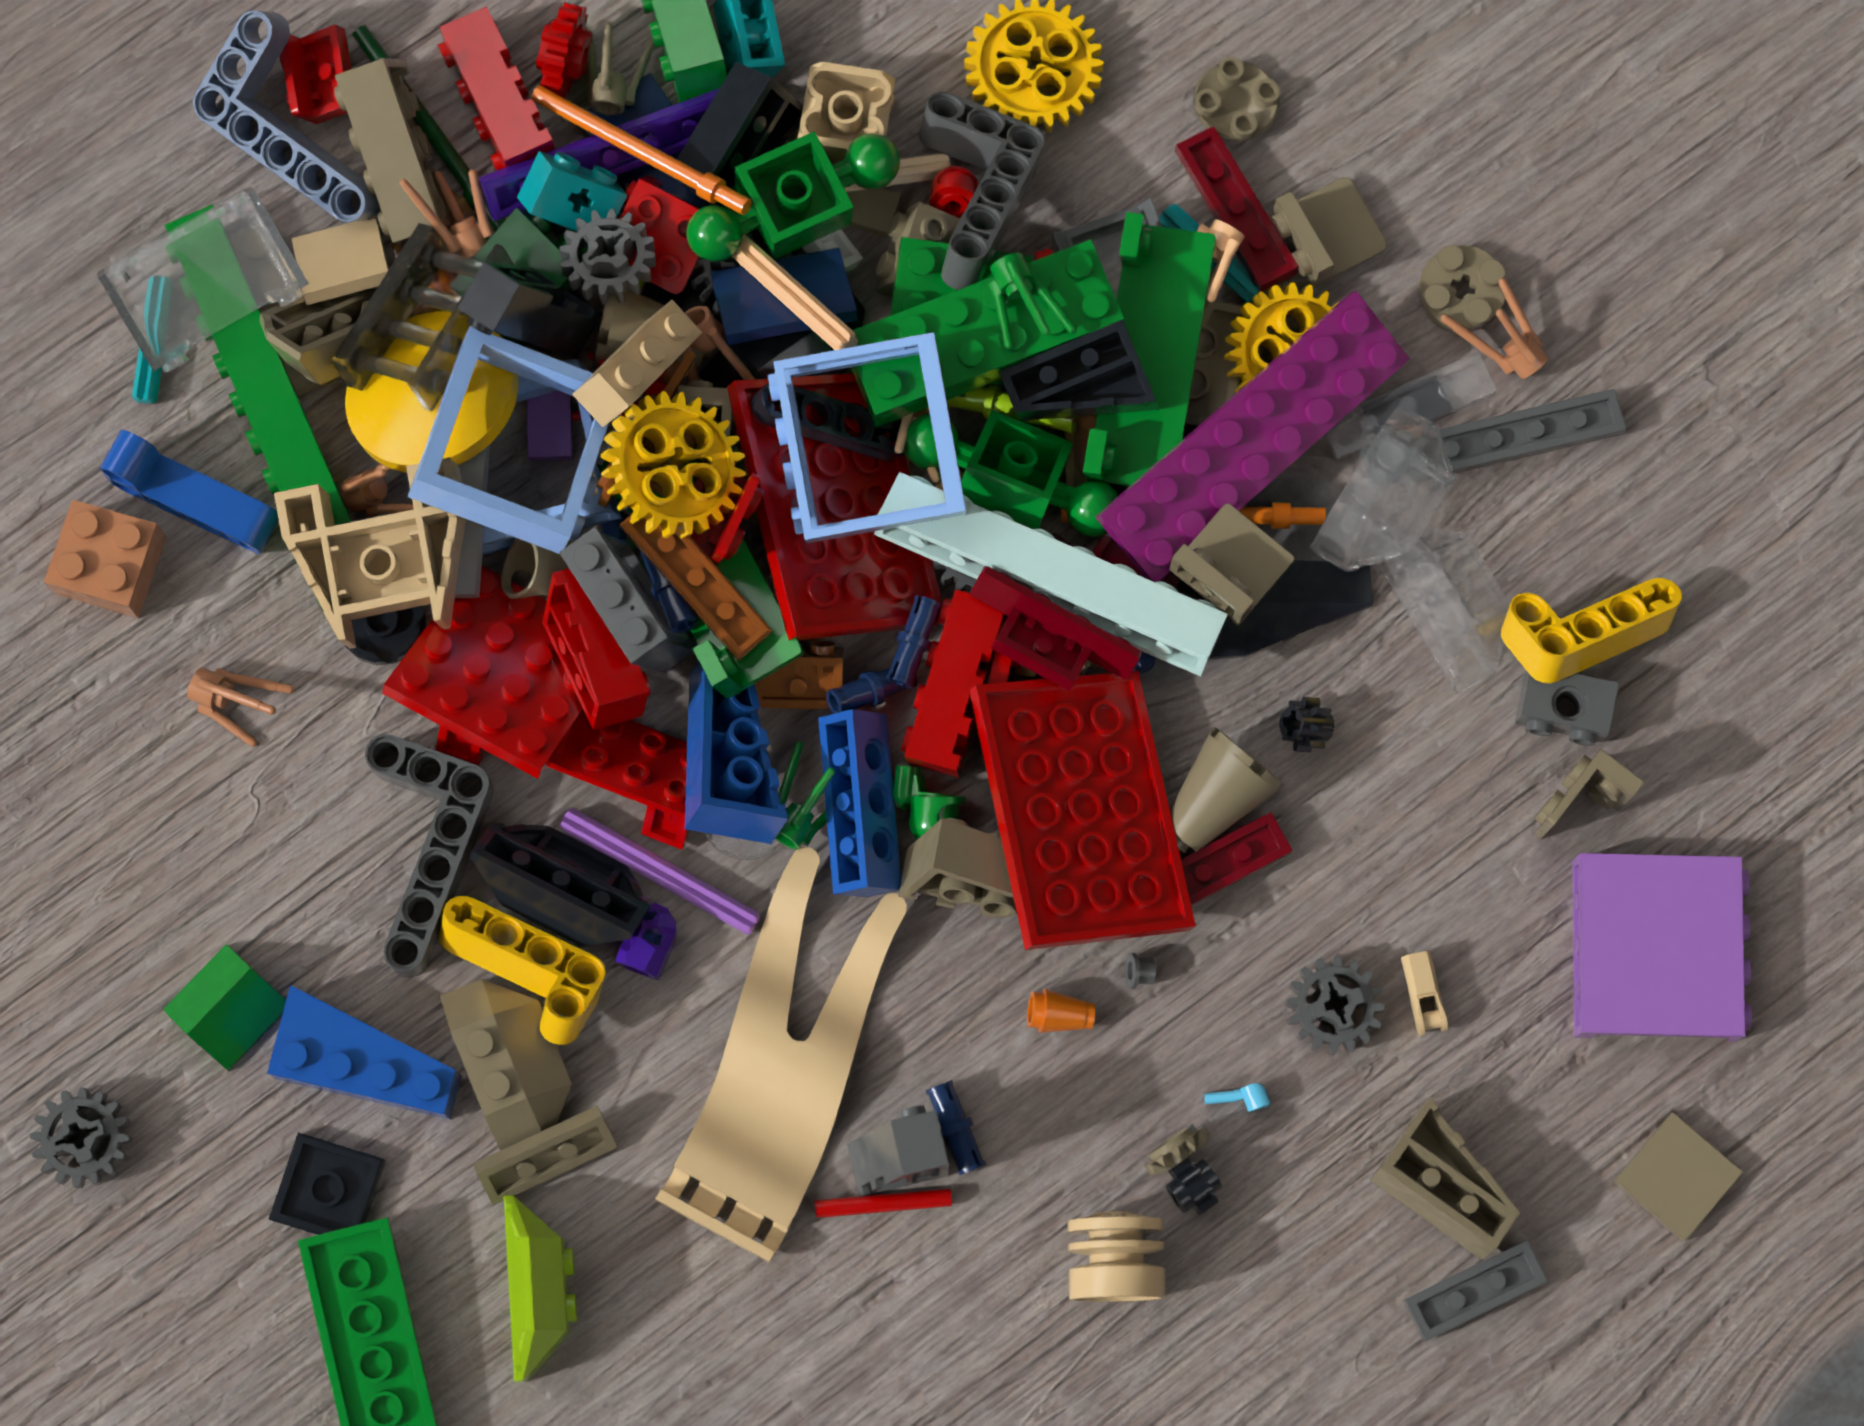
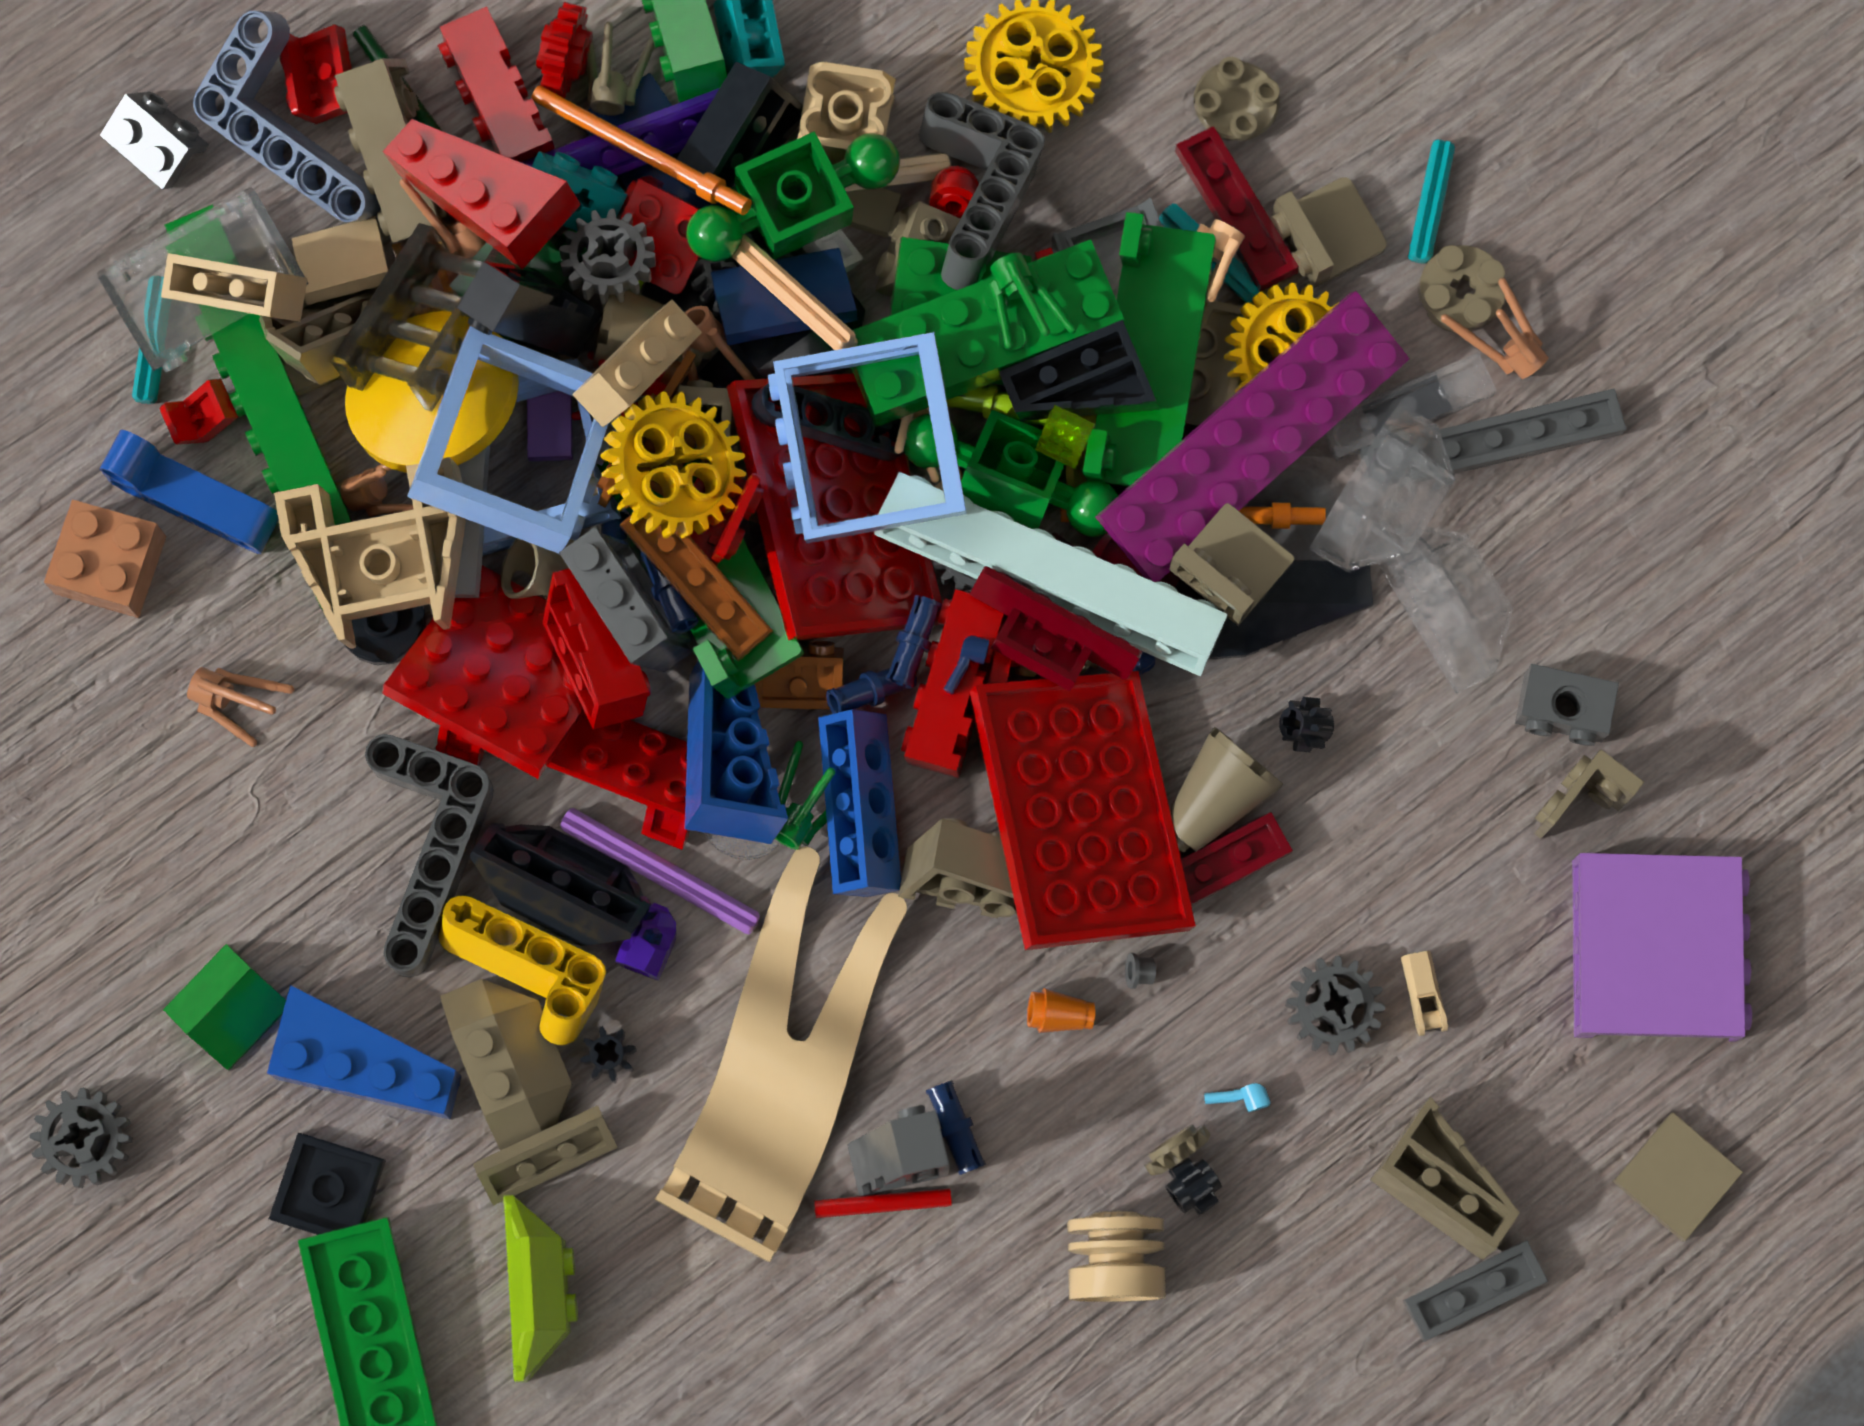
(153, 137): none -> bracket
(200, 414): none -> red bracket
(234, 287): none -> tan brick
(487, 192): none -> wedge
(606, 1042): none -> black gear
(925, 806): green piece -> none
(974, 650): none -> dark blue hand
(1064, 436): none -> clear neon green bracket
(1431, 201): none -> teal axle
(1564, 646): yellow beam -> none

